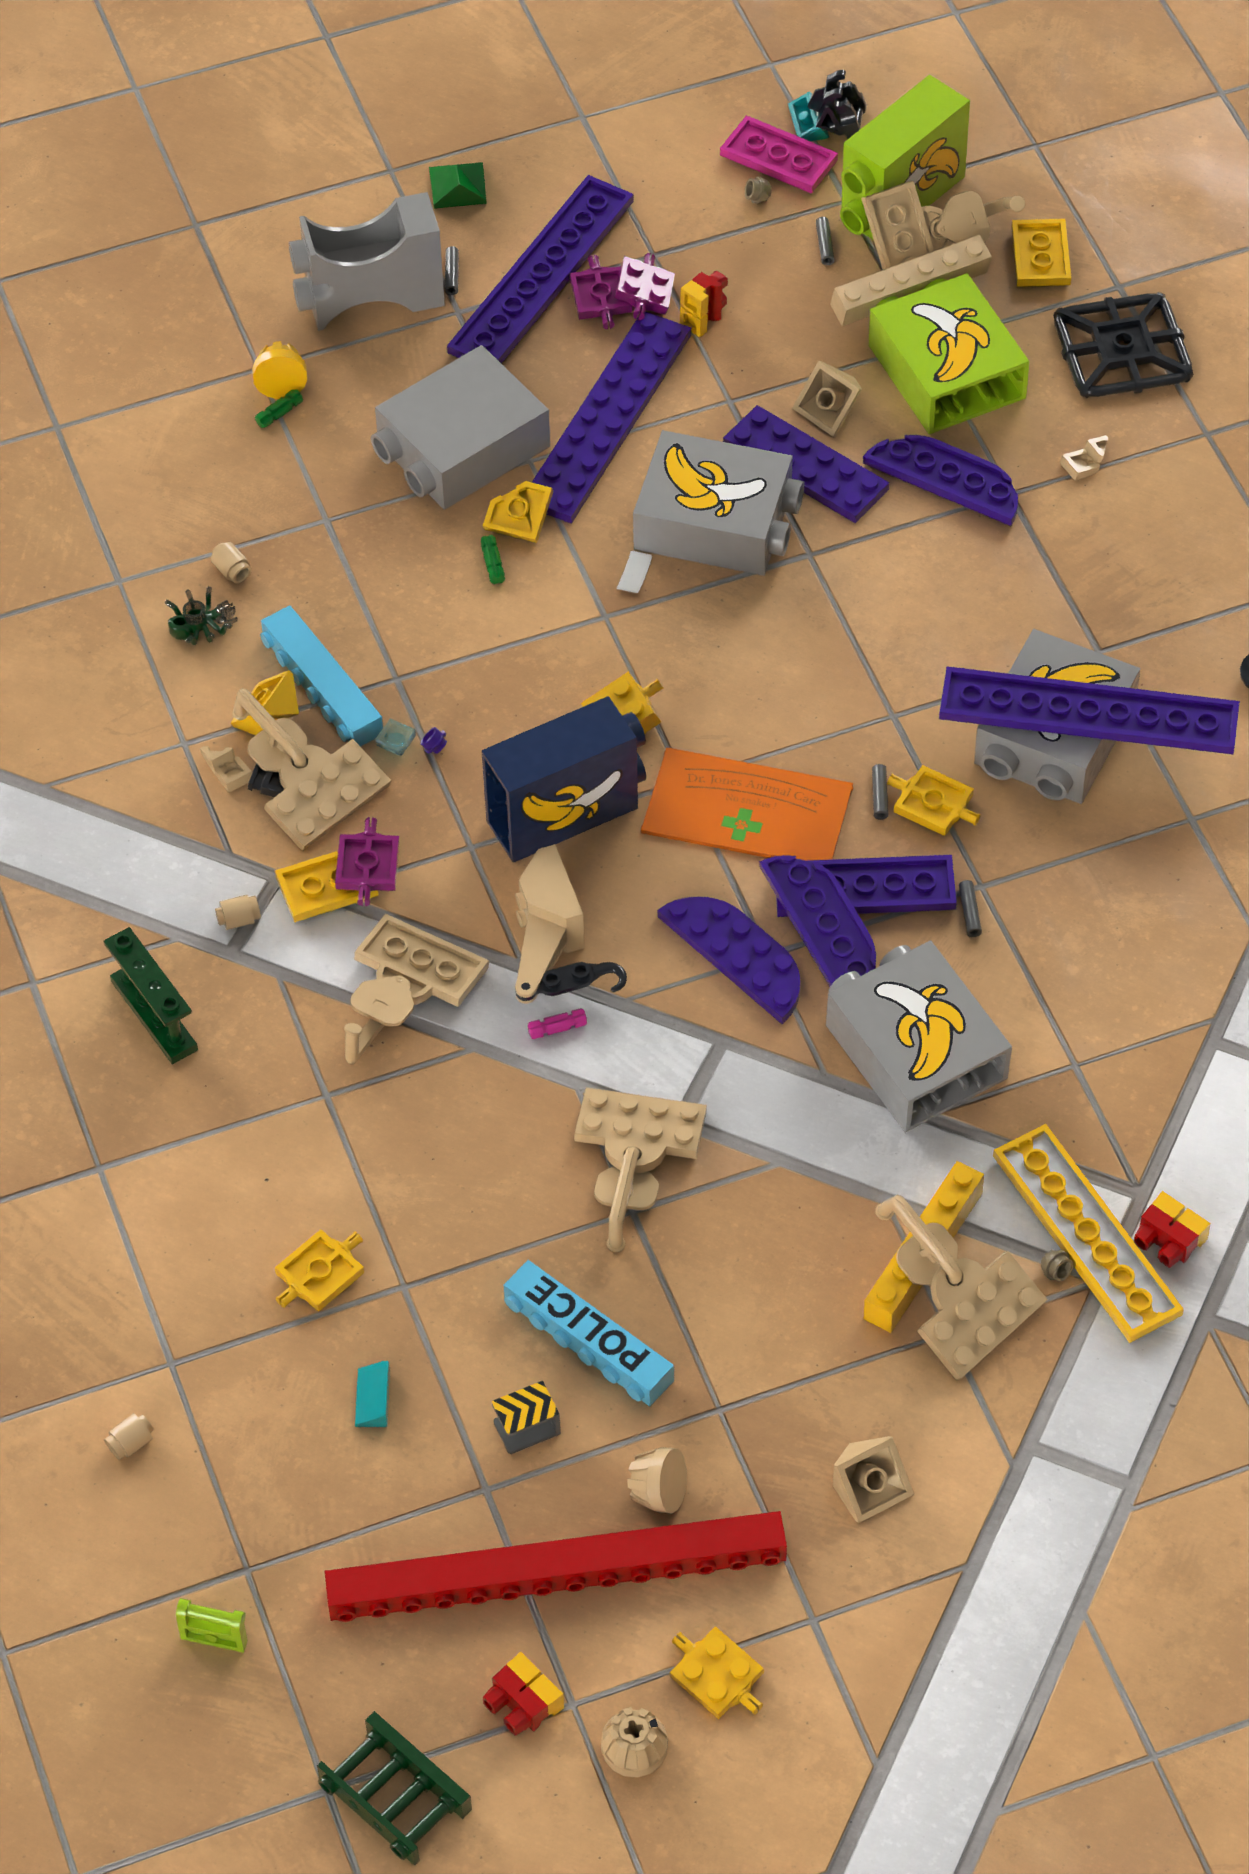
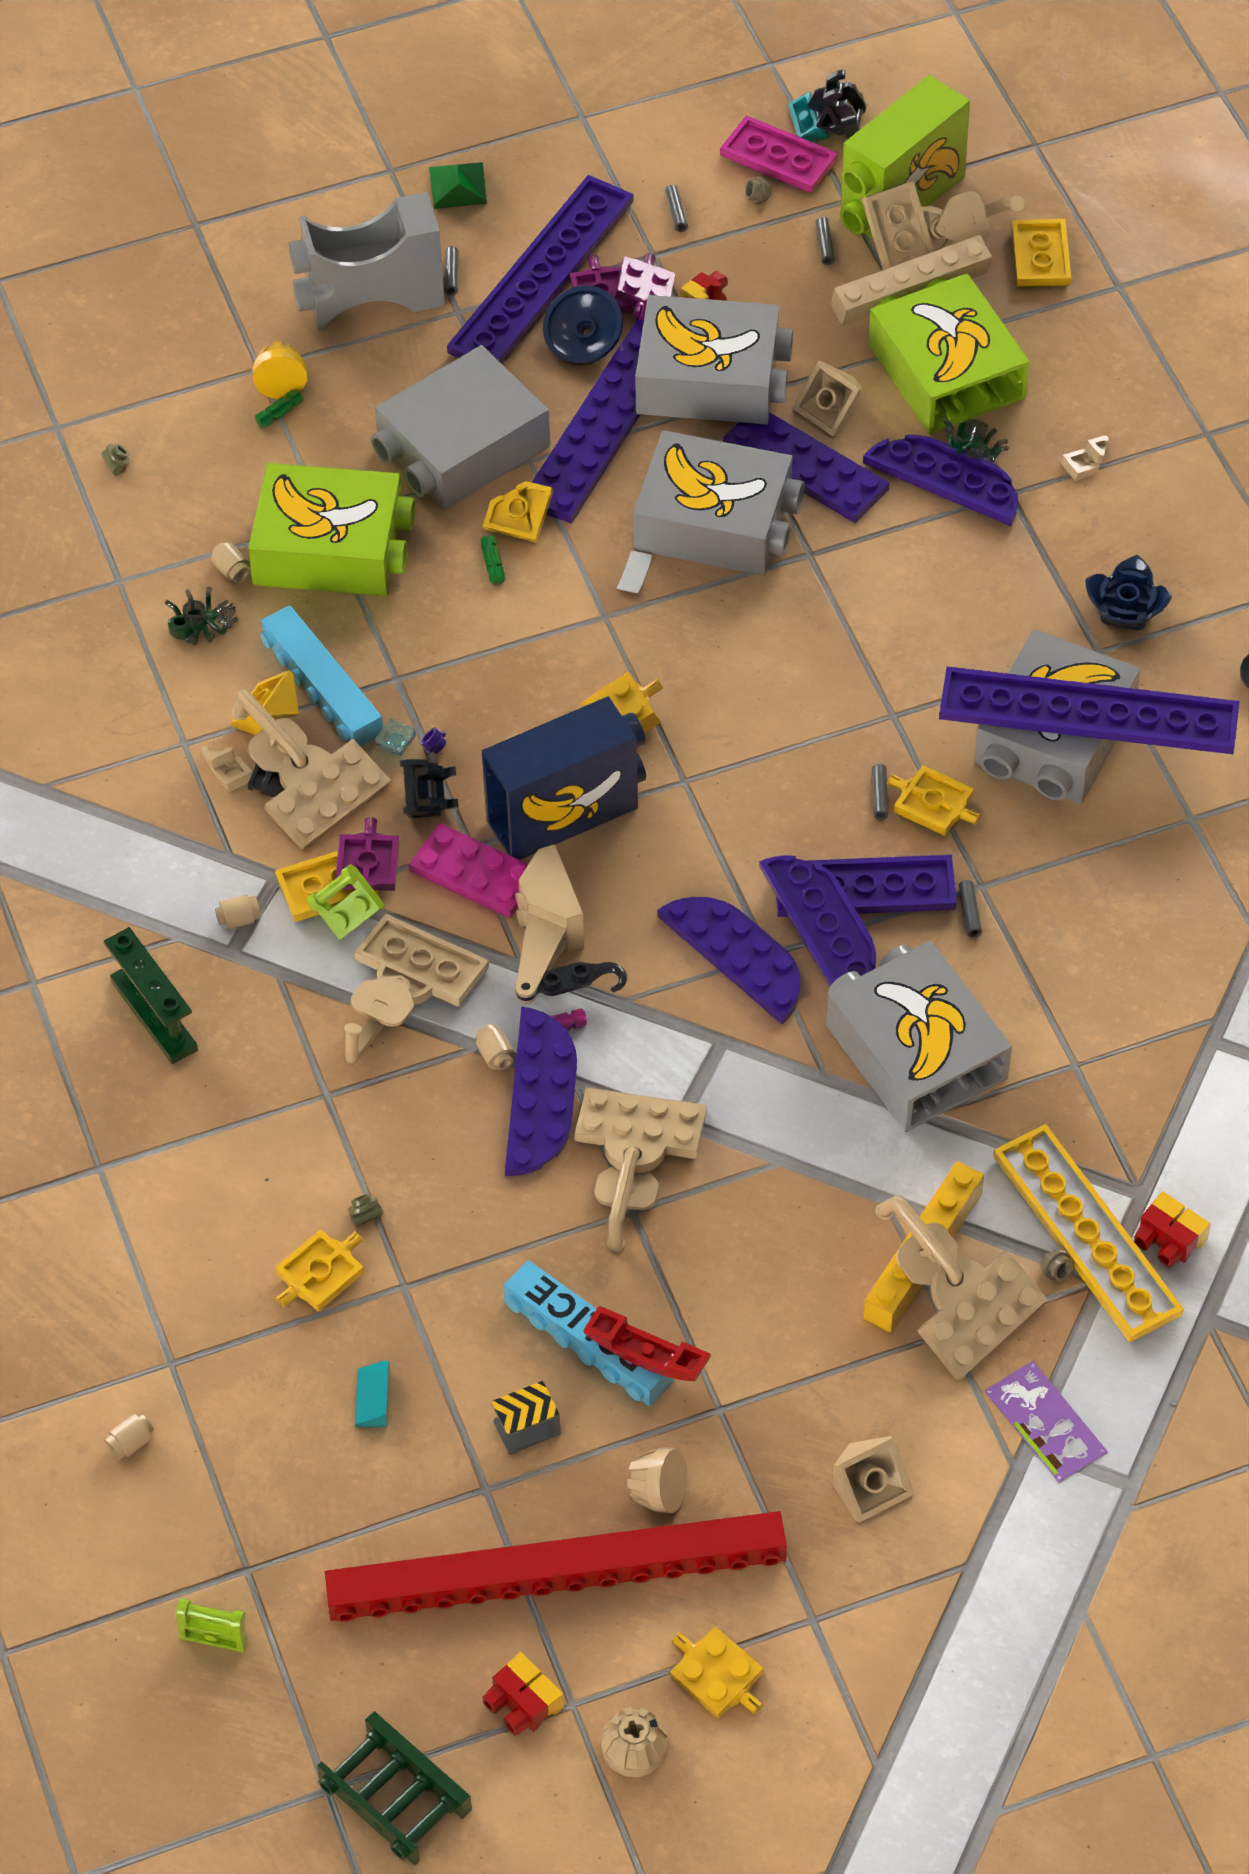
(116, 458): none -> olive plate
(329, 529): none -> lime brick
(351, 910): none -> lime plate
(364, 1209): none -> olive plate
(425, 788): none -> black piece
(470, 869): none -> dark pink plate
(495, 1047): none -> tan brick
(541, 1093): none -> dark purple plate
(574, 313): none -> dark blue dish
(645, 1349): none -> red slope
(676, 208): none -> dark grey piece
(711, 359): none -> light grey brick
(746, 807): orange piece -> none
(972, 435): none -> animal
(1046, 1421): none -> medium lavender sticker
(1112, 354): black plate -> none
(1128, 595): none -> dark blue brick

